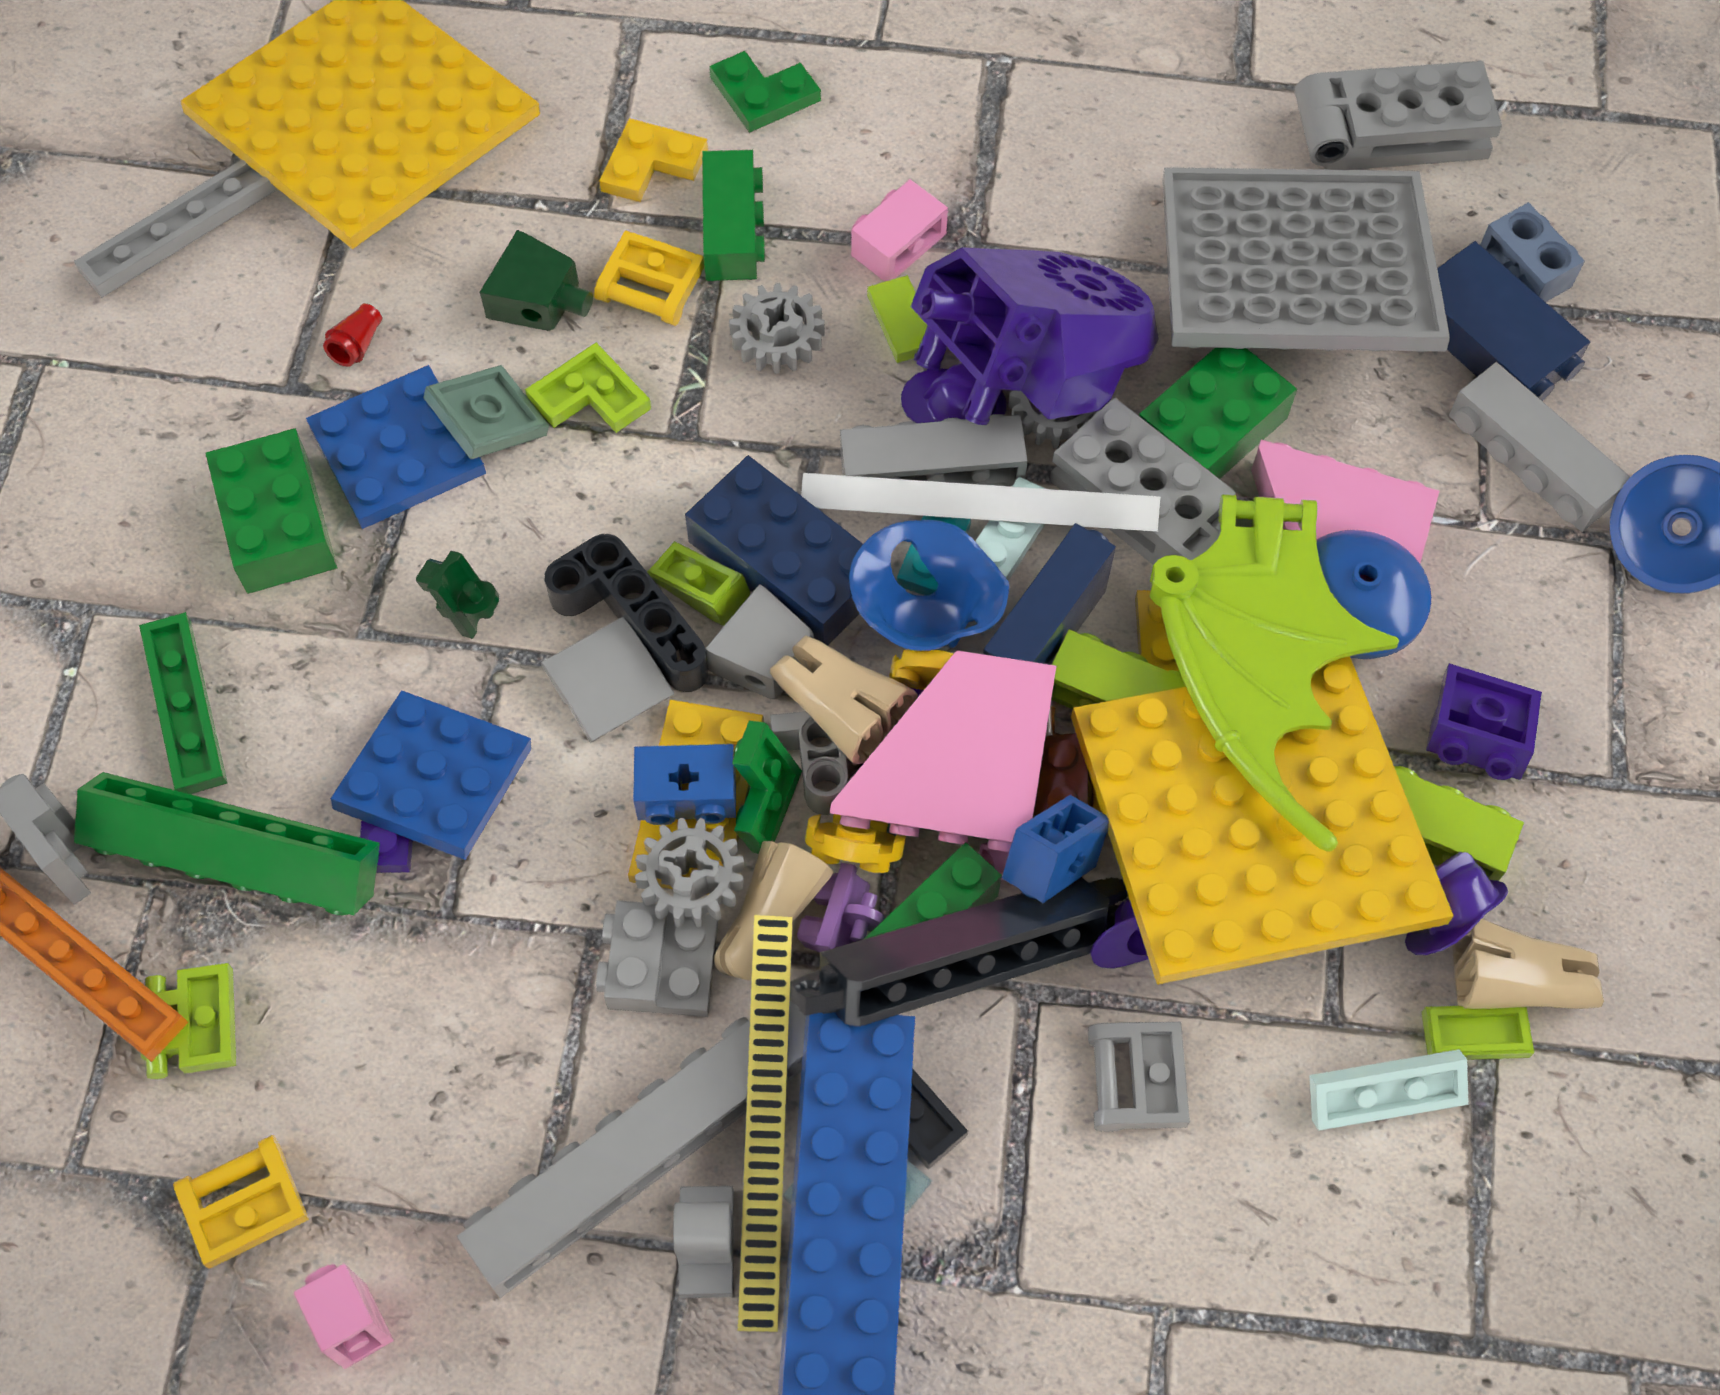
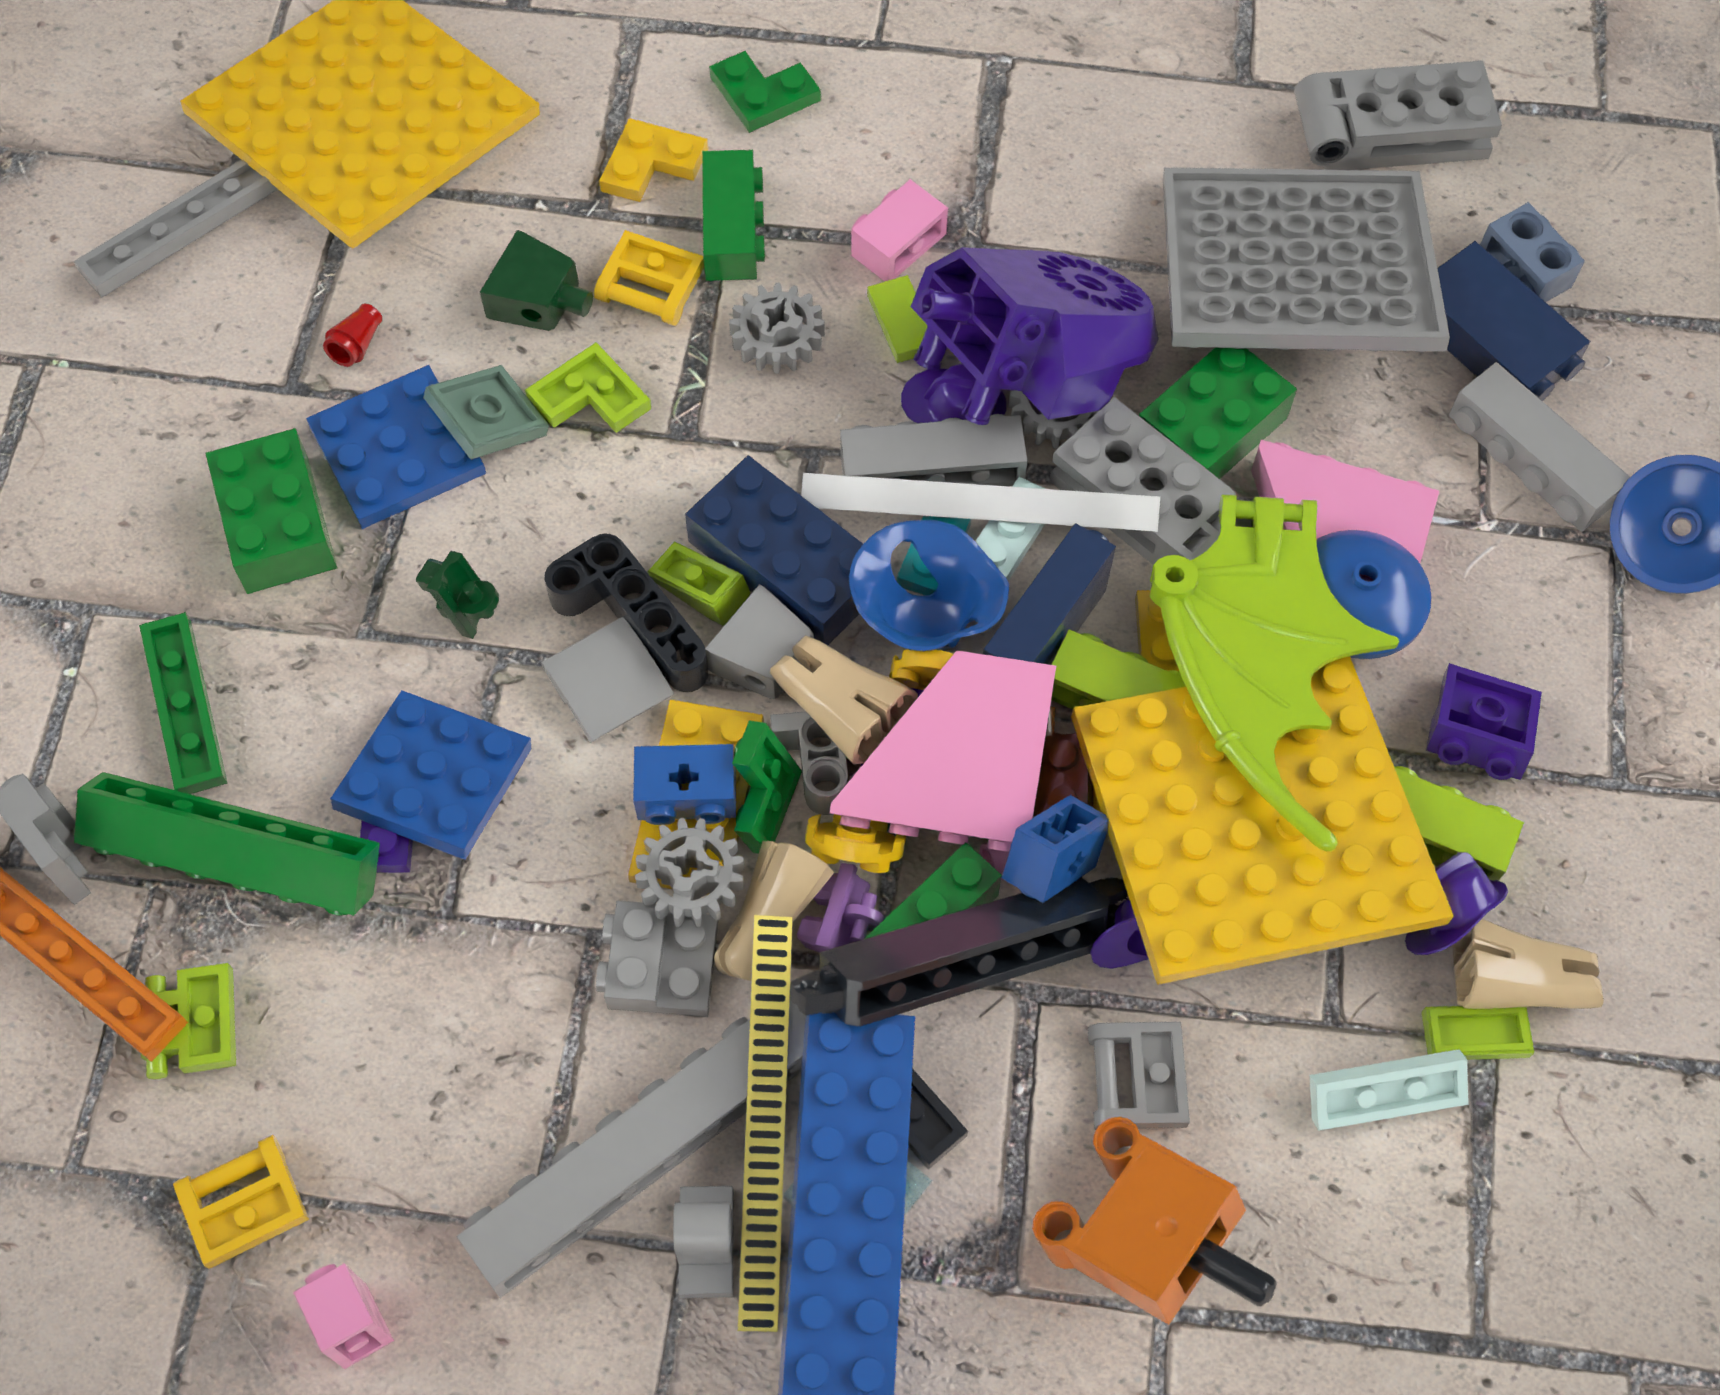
(1153, 1227): none -> orange piece

